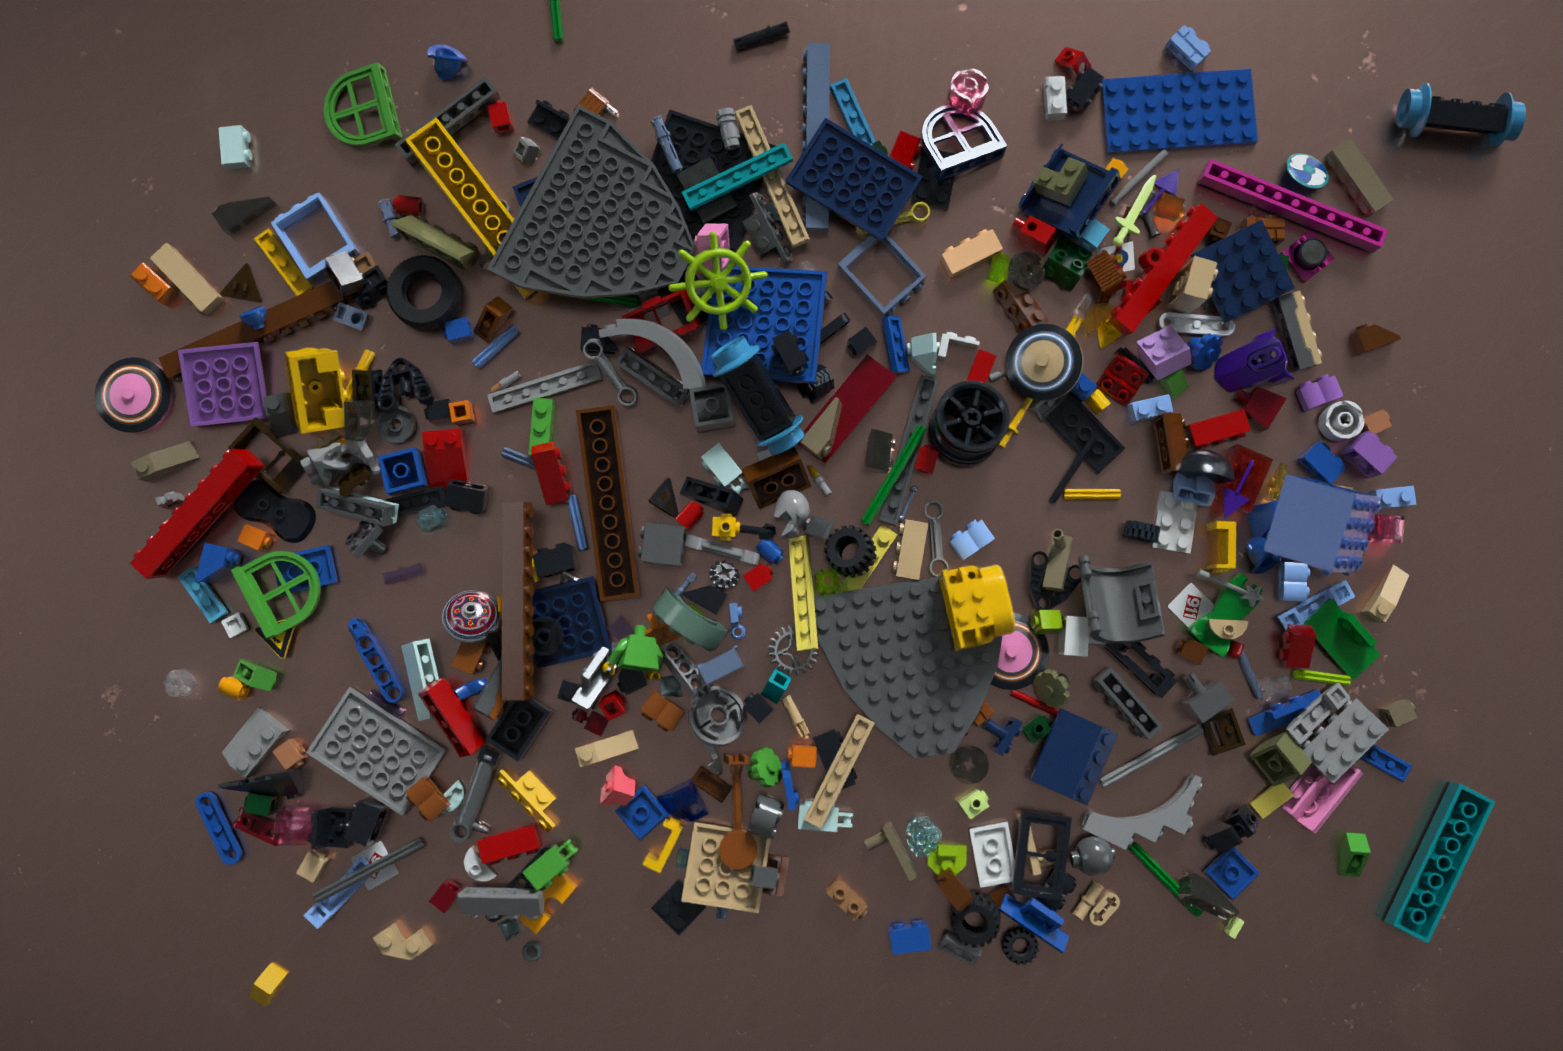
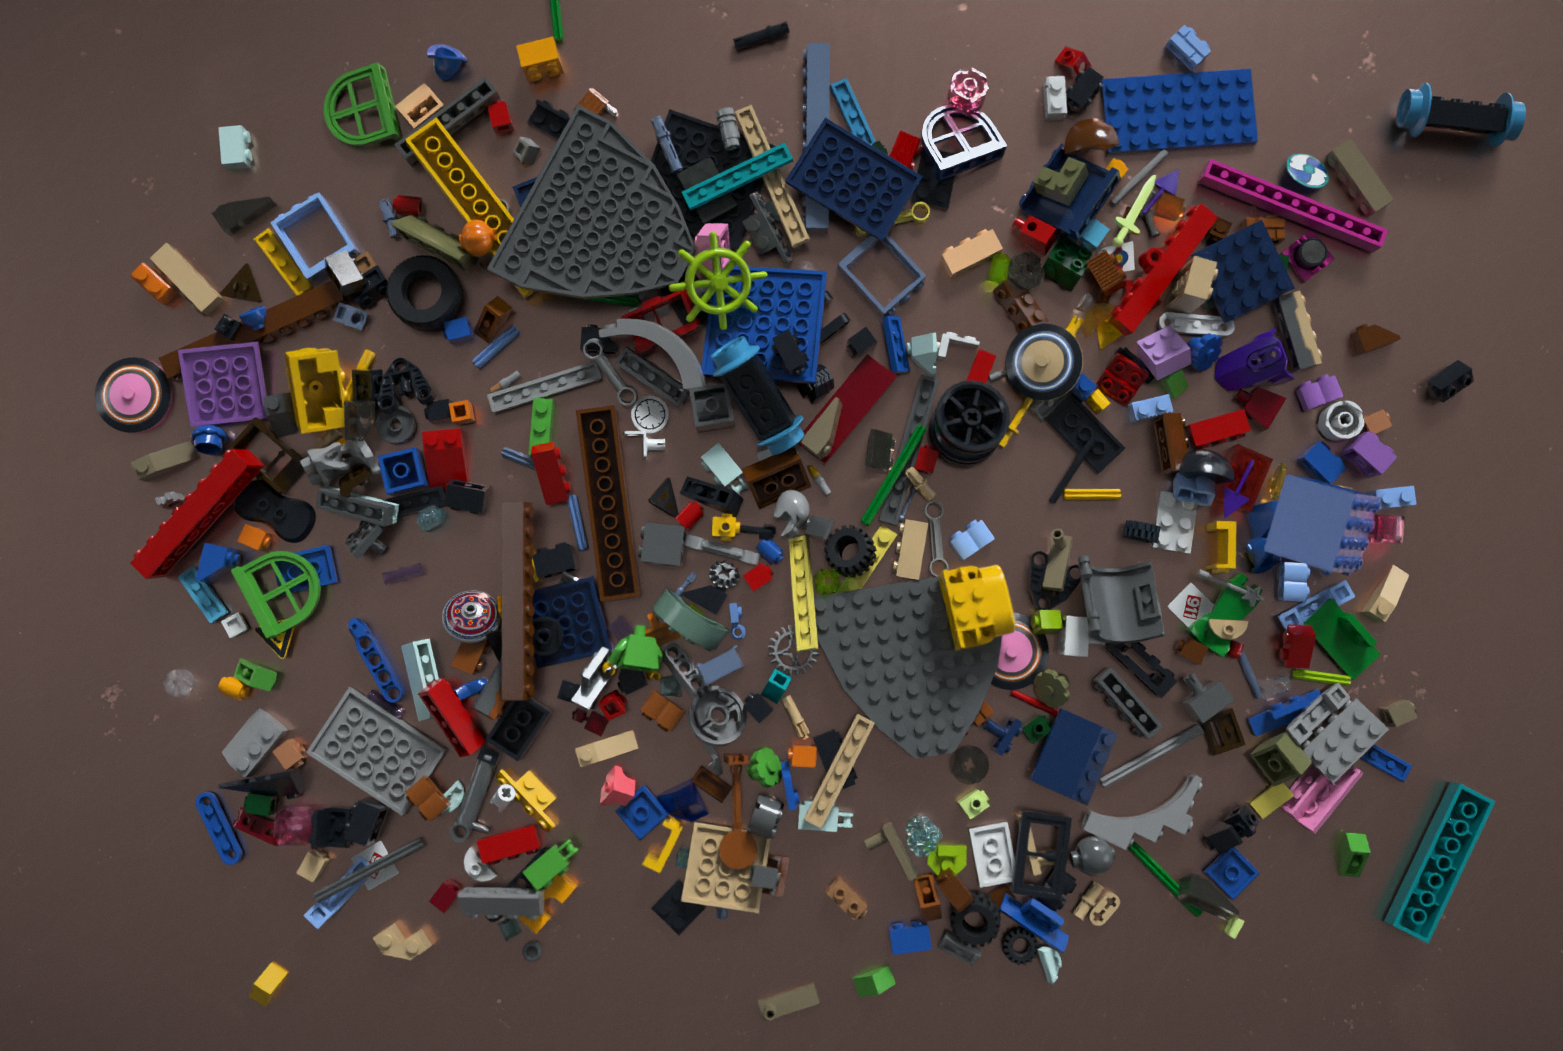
(208, 439): none -> blue piece
(228, 326): none -> black tile
(419, 106): none -> light nougat slope
(477, 238): none -> orange plant
(499, 800): none -> white hinge
(539, 59): none -> light orange brick
(647, 444): none -> white bracket
(650, 414): none -> white tile
(788, 1002): none -> dark tan piece
(874, 981): none -> bright green slope
(920, 483): none -> tan axle
(927, 897): none -> dark orange slope
(1051, 962): none -> light aqua plate
(1090, 134): none -> reddish brown brick
(1450, 381): none -> black brick

